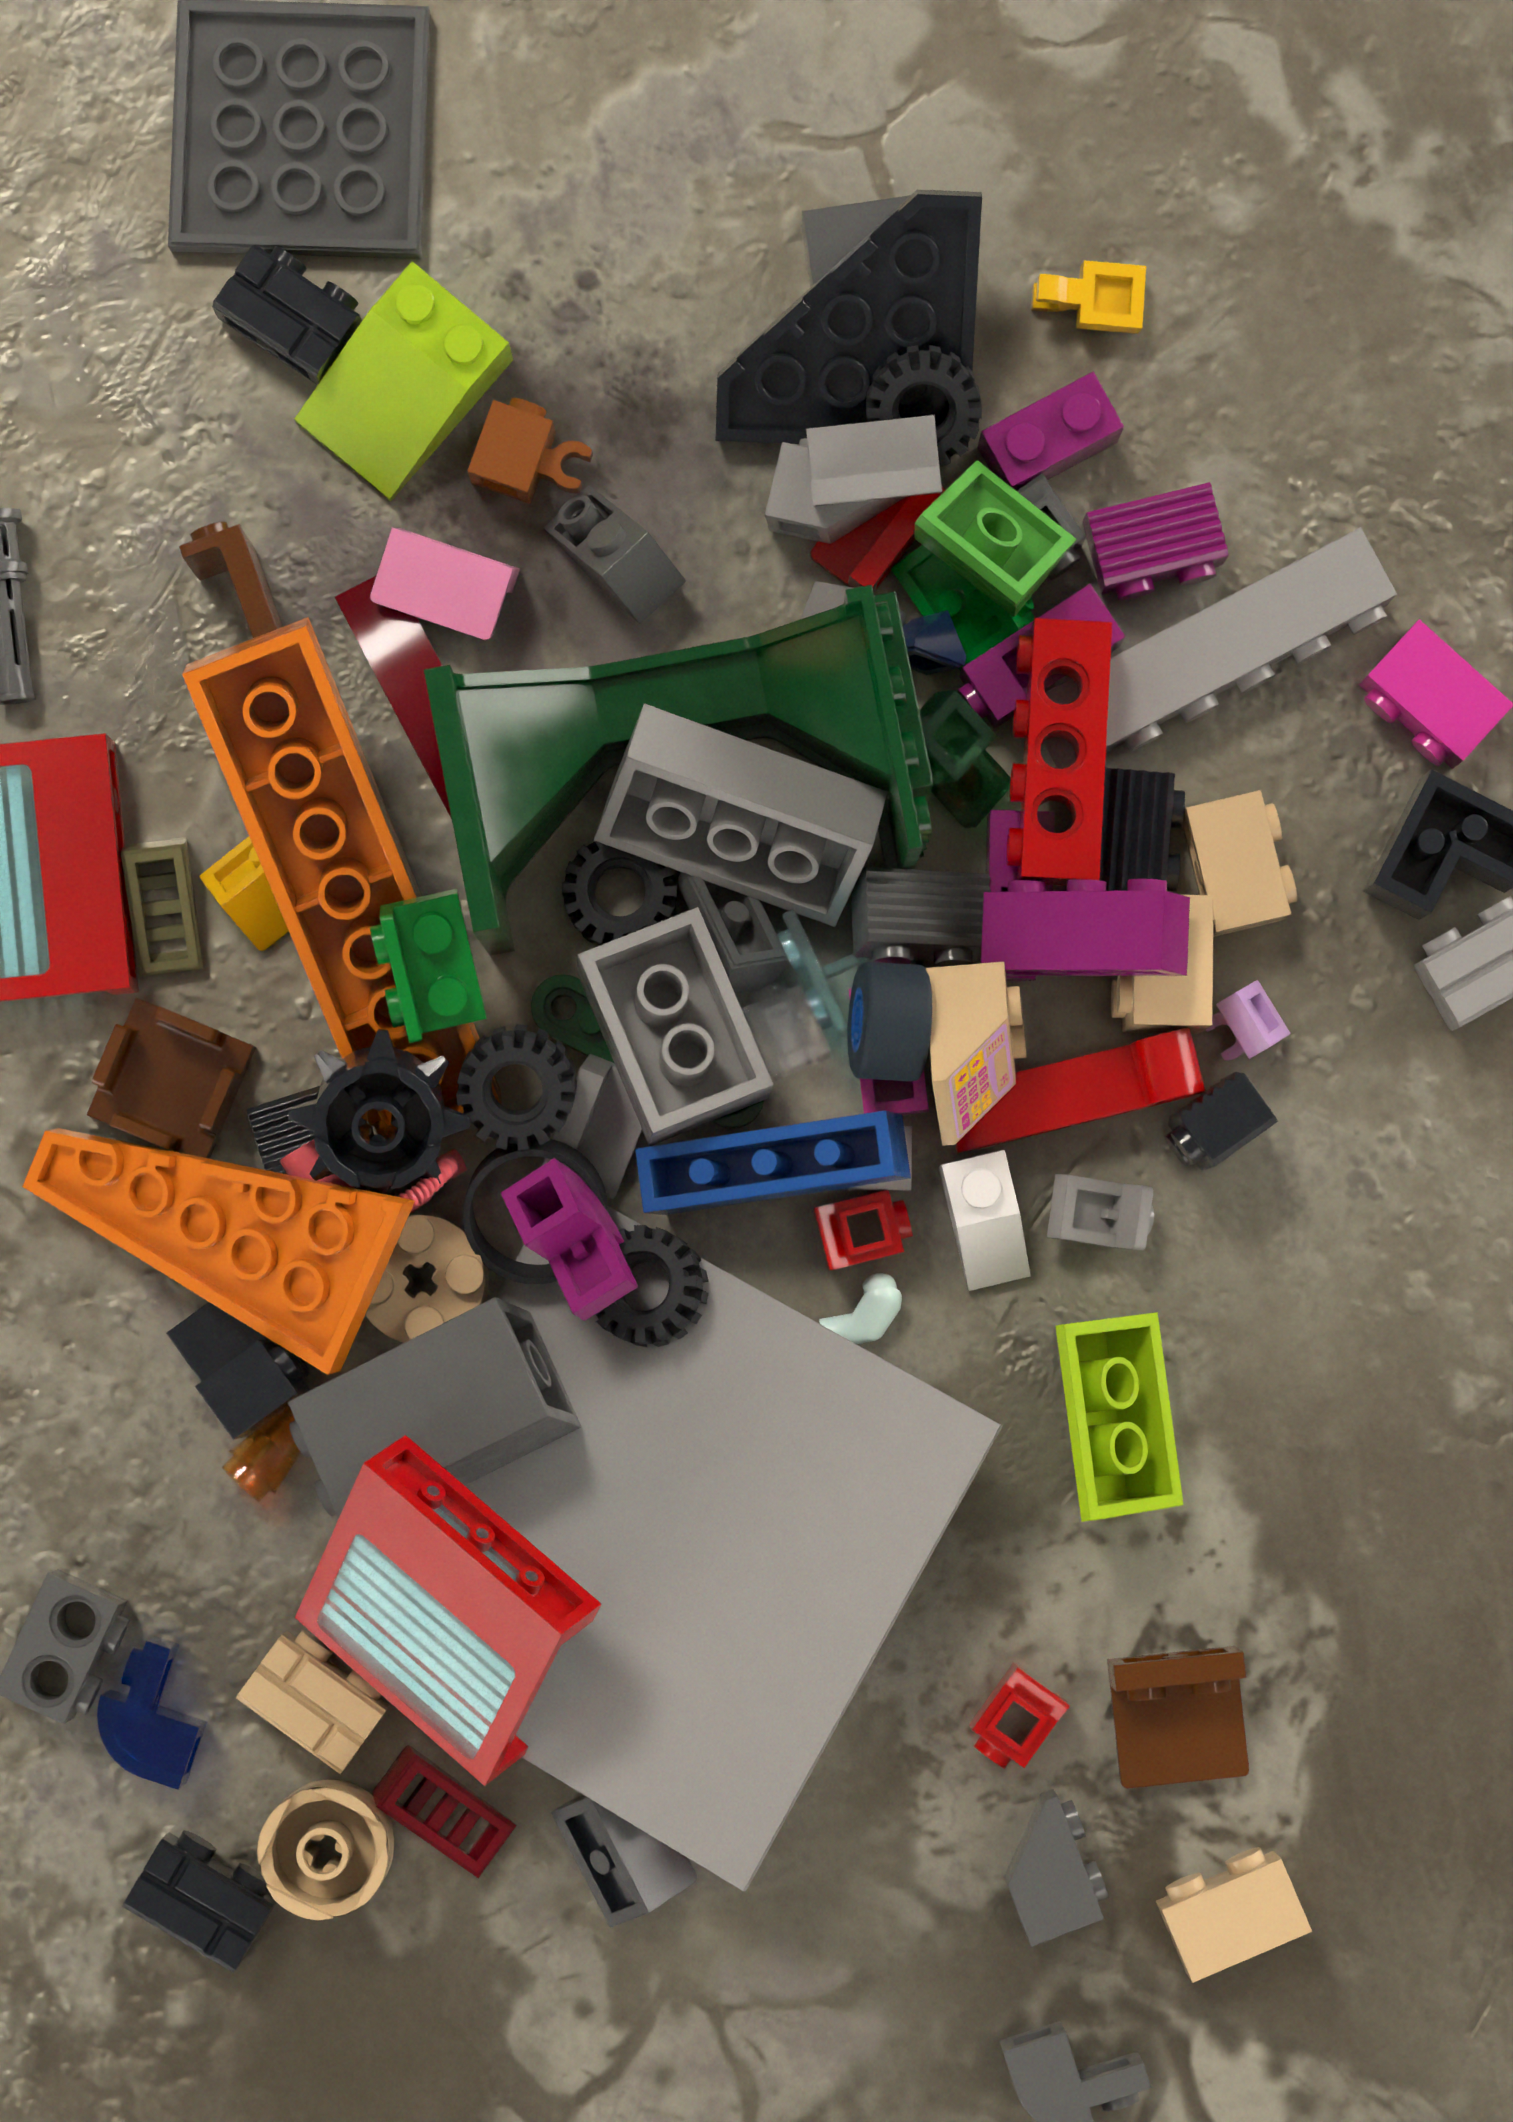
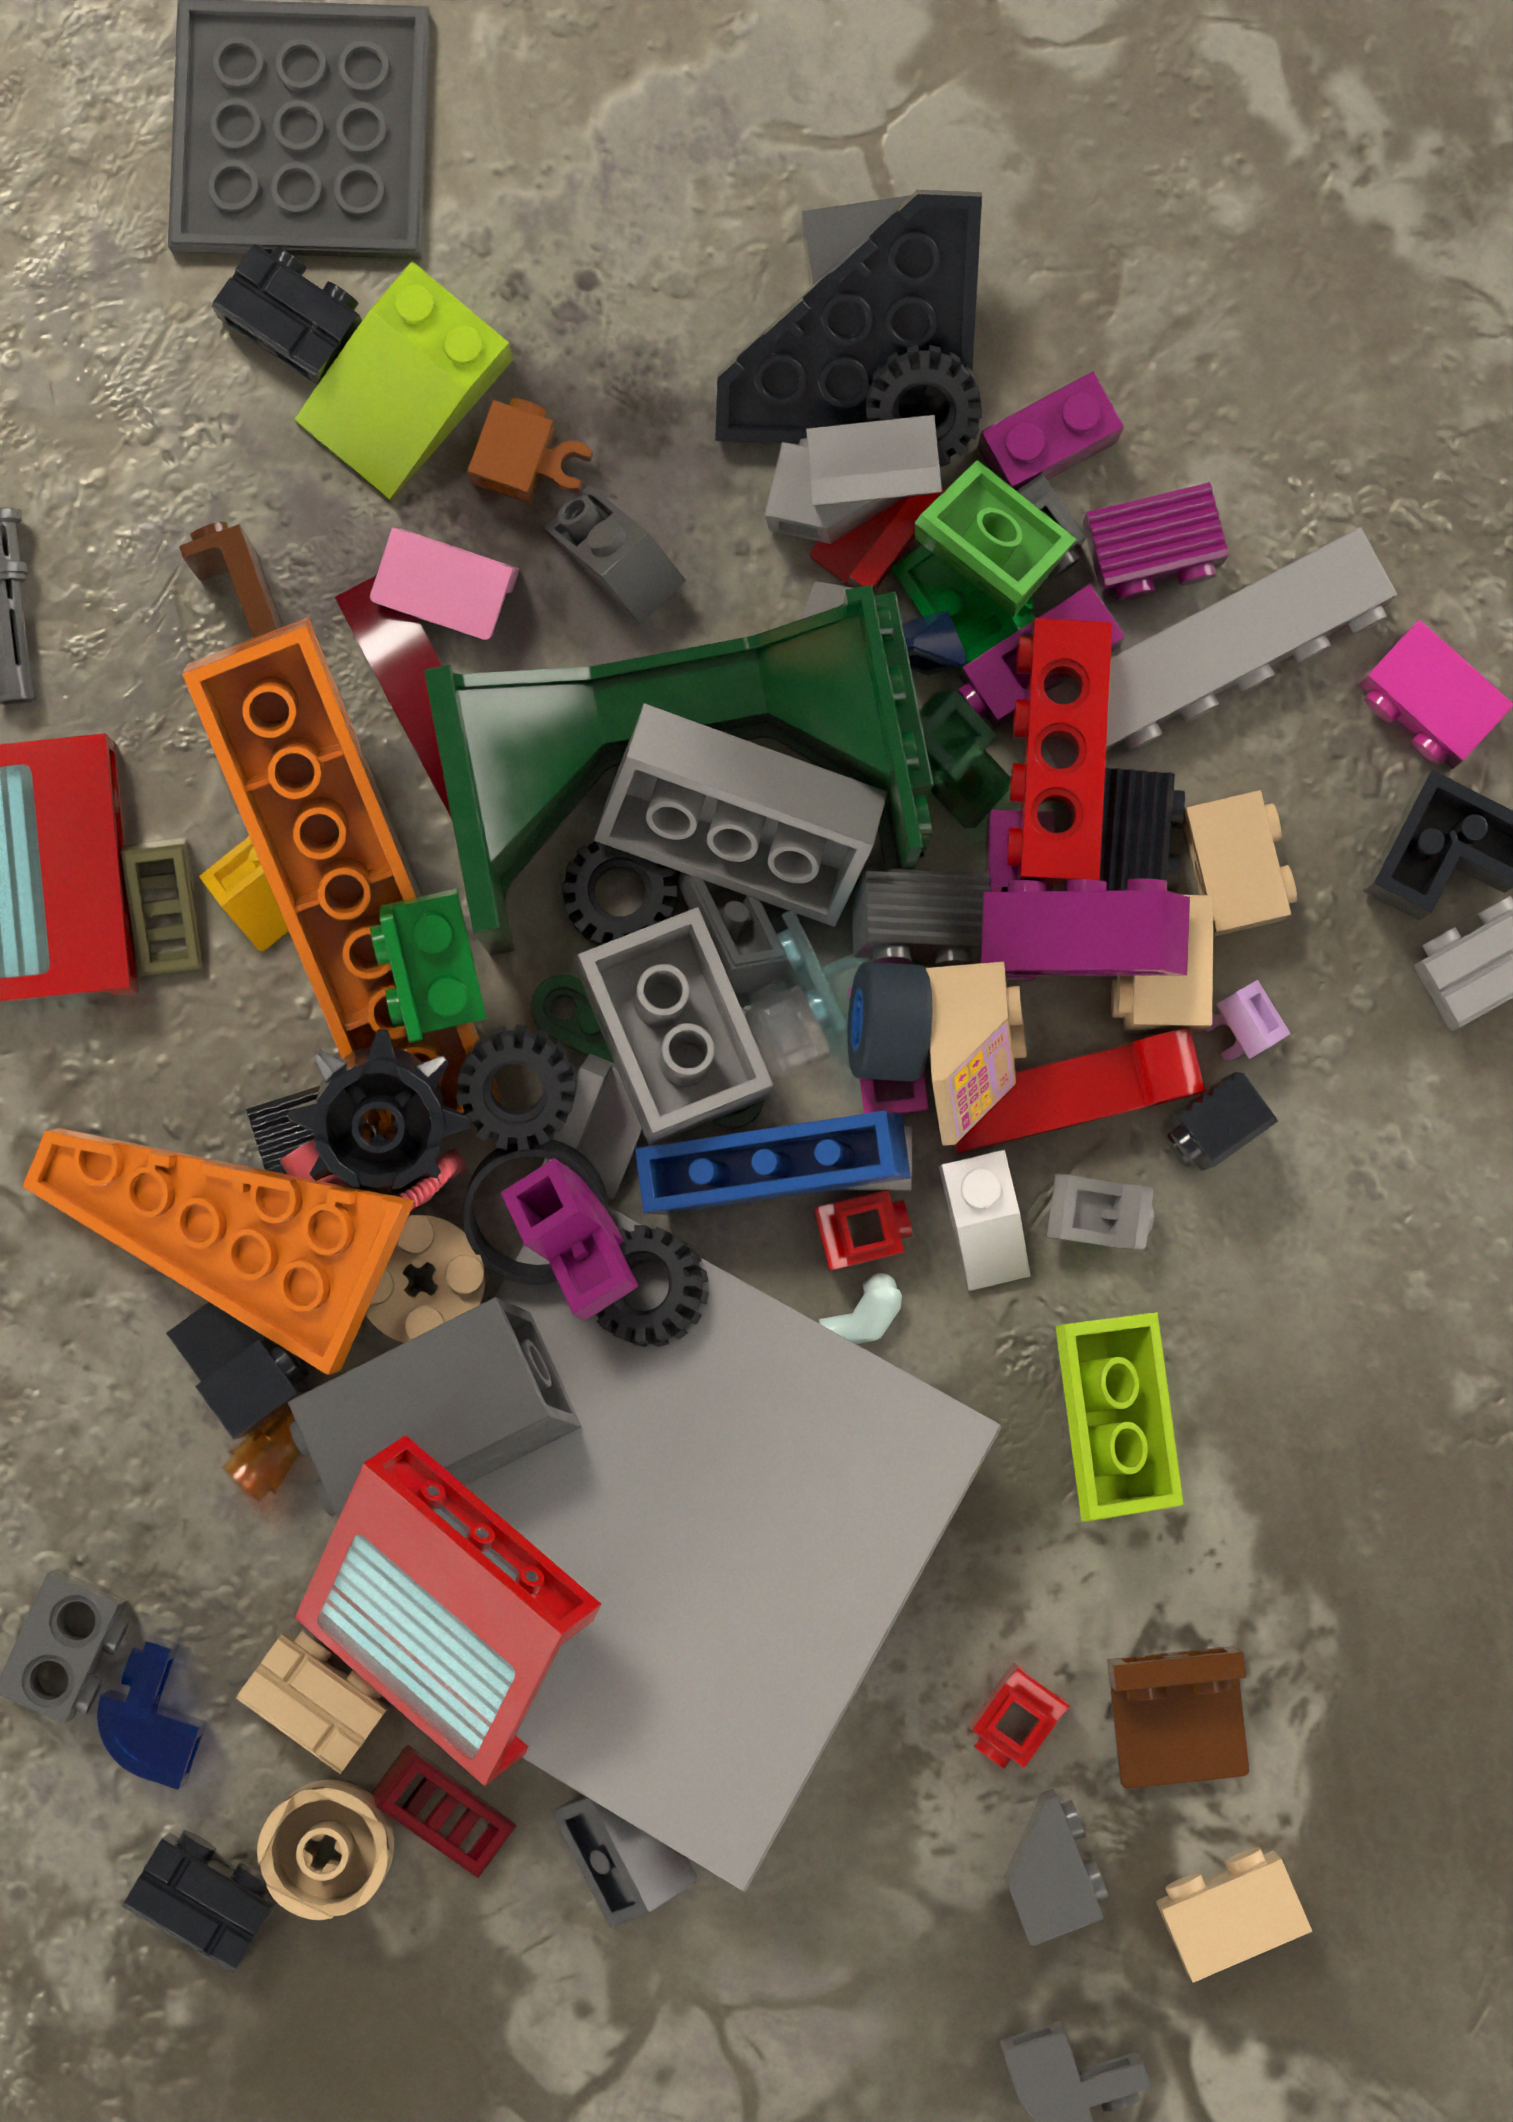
(169, 1079): reddish brown panel -> none
(1104, 295): yellow plate -> none

